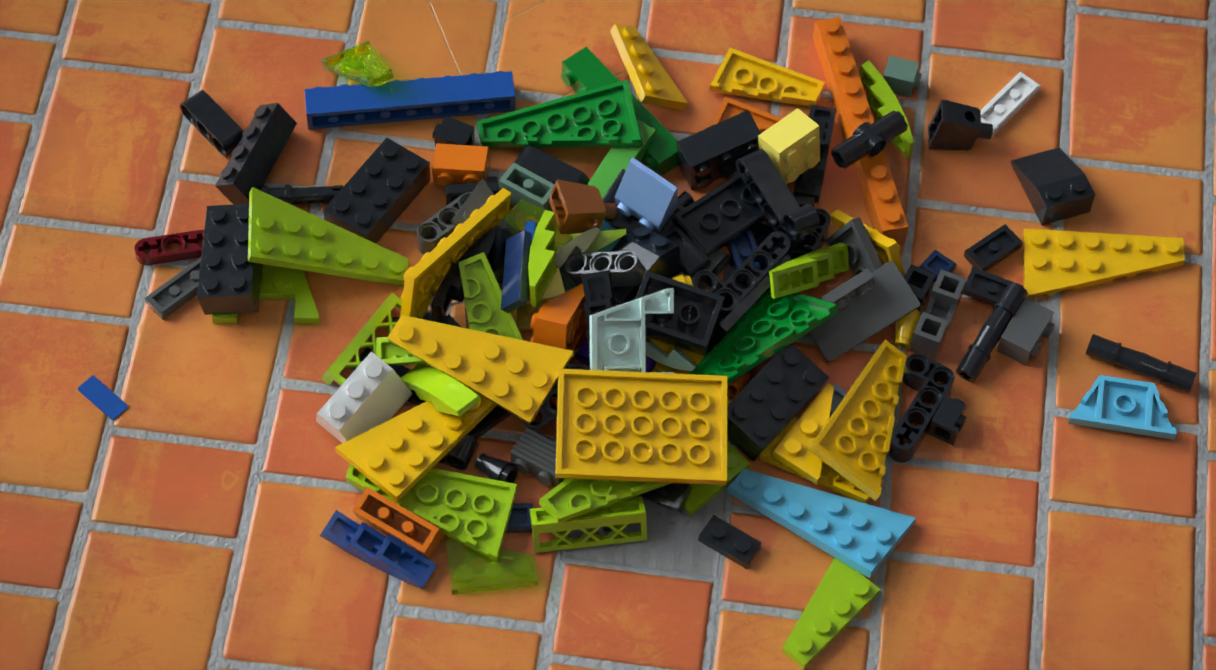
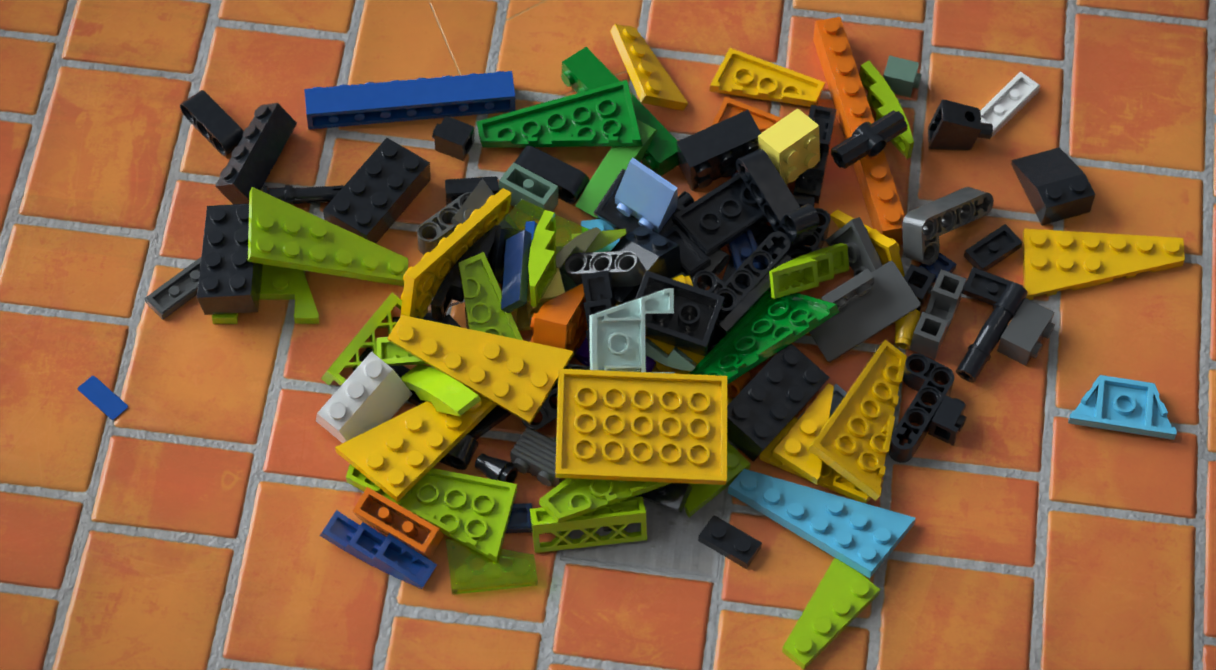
(164, 241): dark red beam -> none
(360, 65): clear neon green wing -> none
(460, 164): orange brick -> none
(579, 207): dark orange torso -> none
(925, 224): none -> dark grey beam
(1141, 363): black piece -> none

